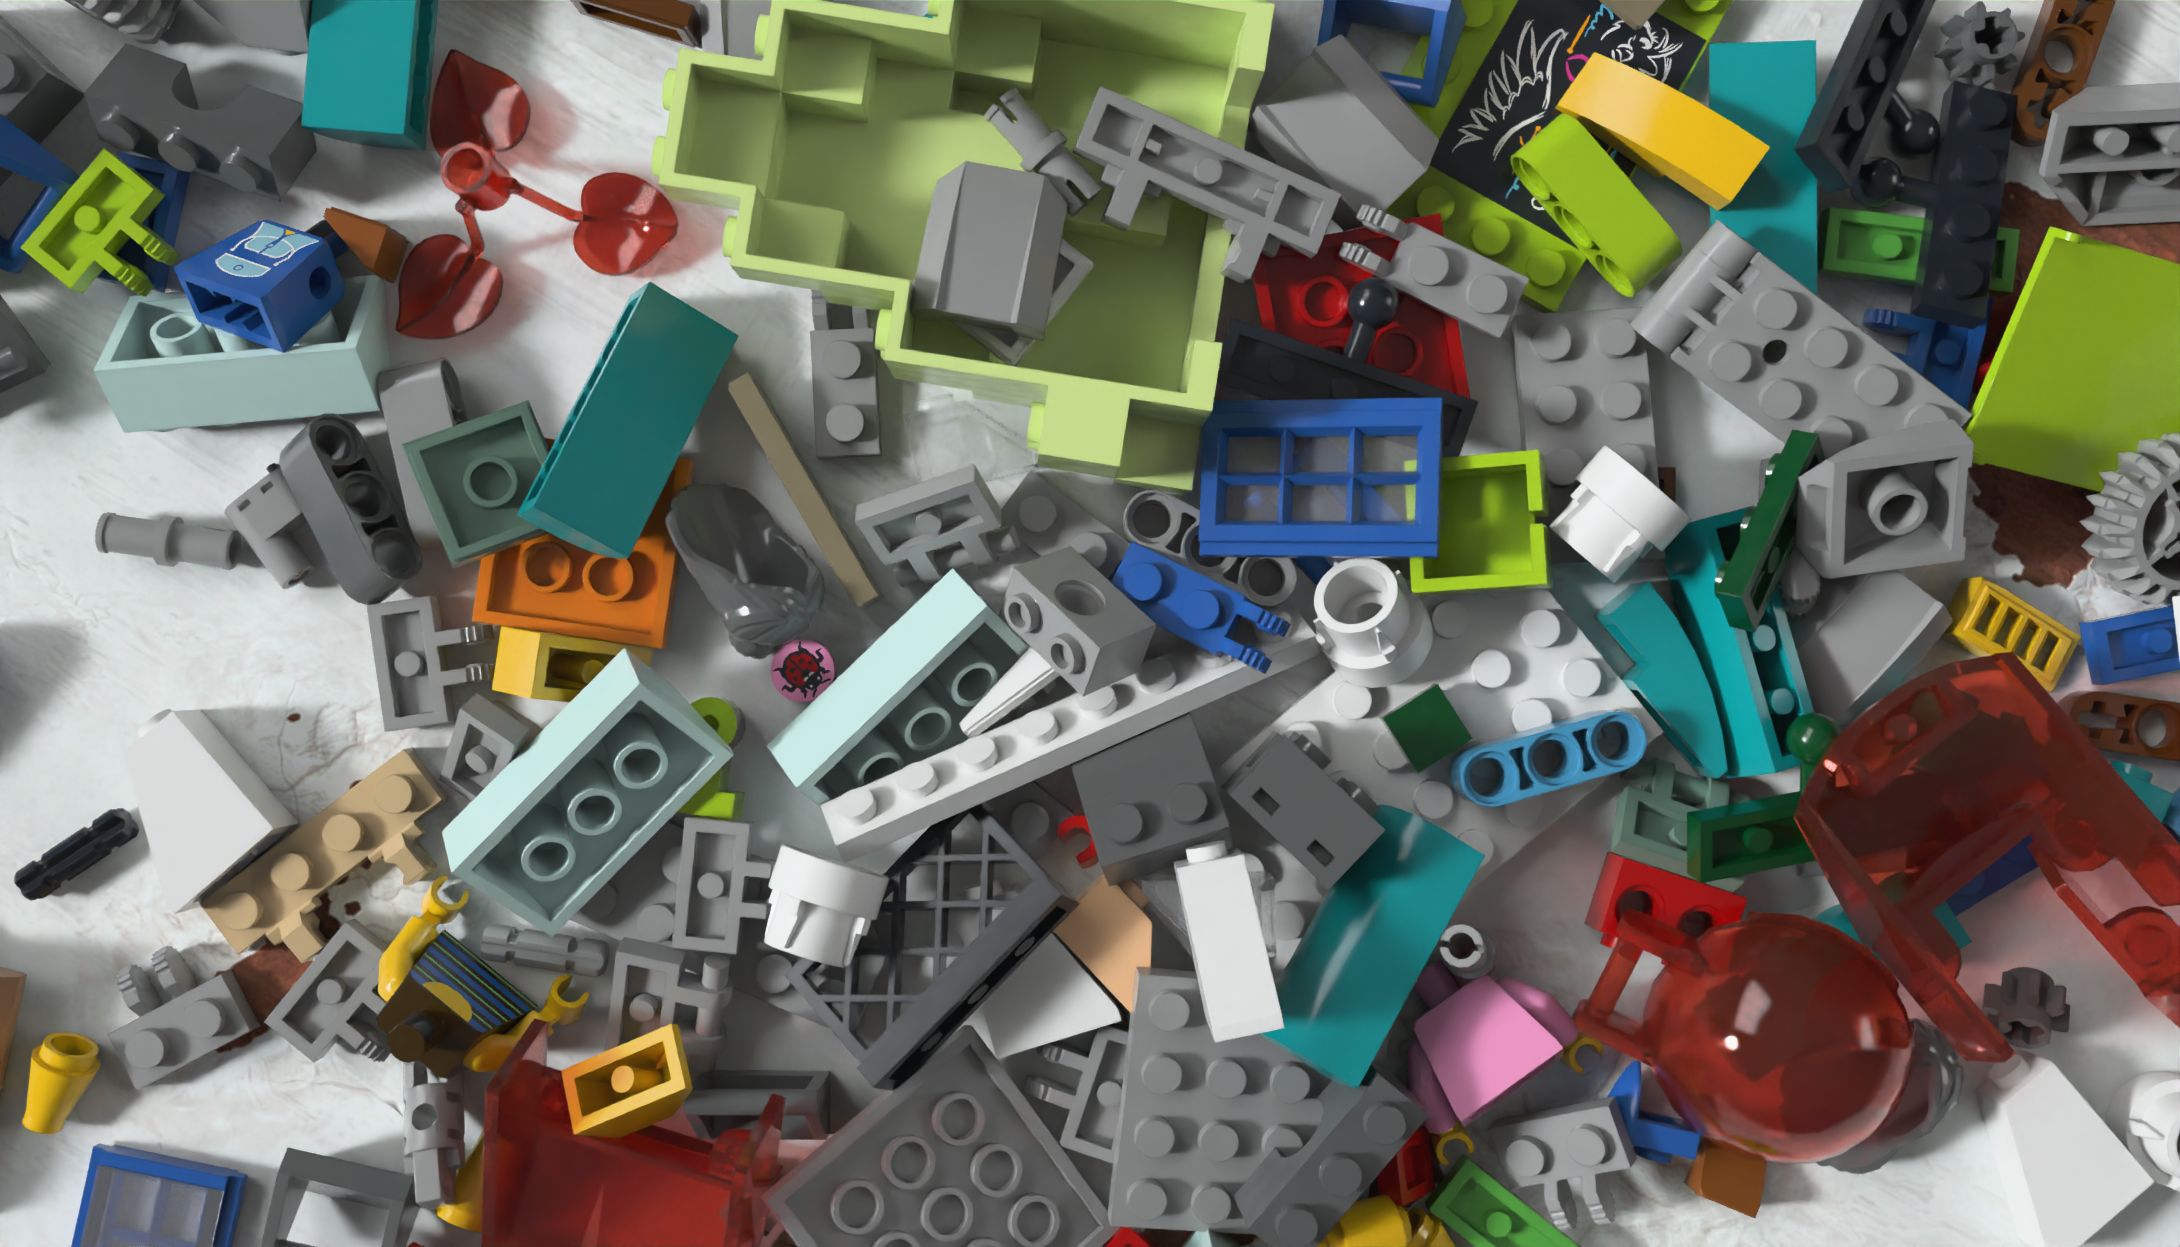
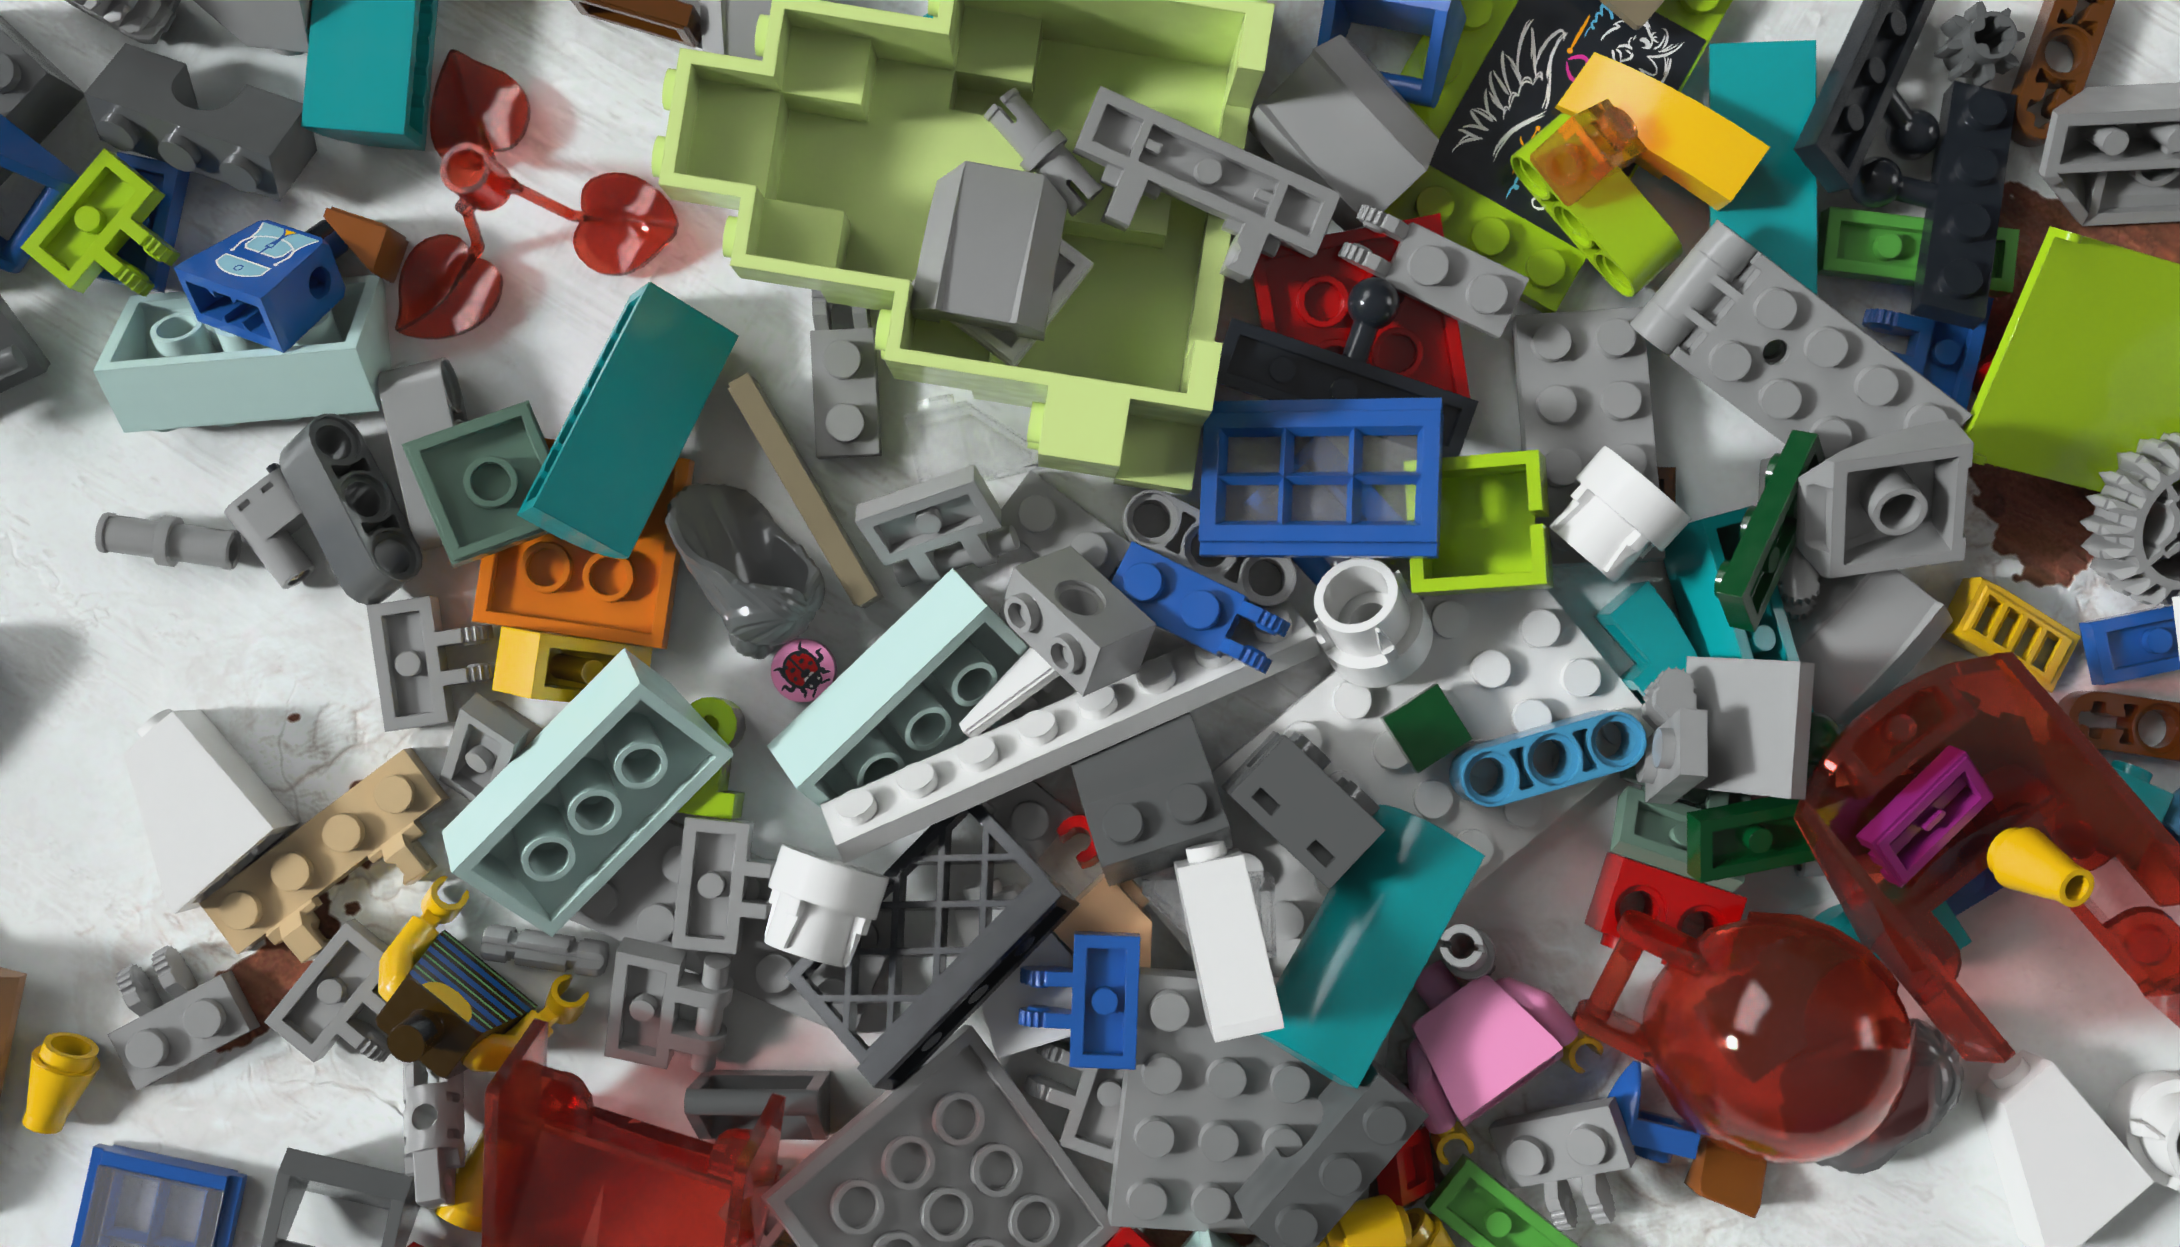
(76, 854): black axle -> none
(628, 1085): yellow slope -> none
(1102, 999): none -> blue hinge
(1587, 150): none -> clear orange bracket
(1679, 745): none -> light grey hinge
(1755, 724): none -> light grey tile
(1920, 808): none -> magenta tile
(2026, 1007): dark grey gear -> none
(2035, 865): none -> yellow cone

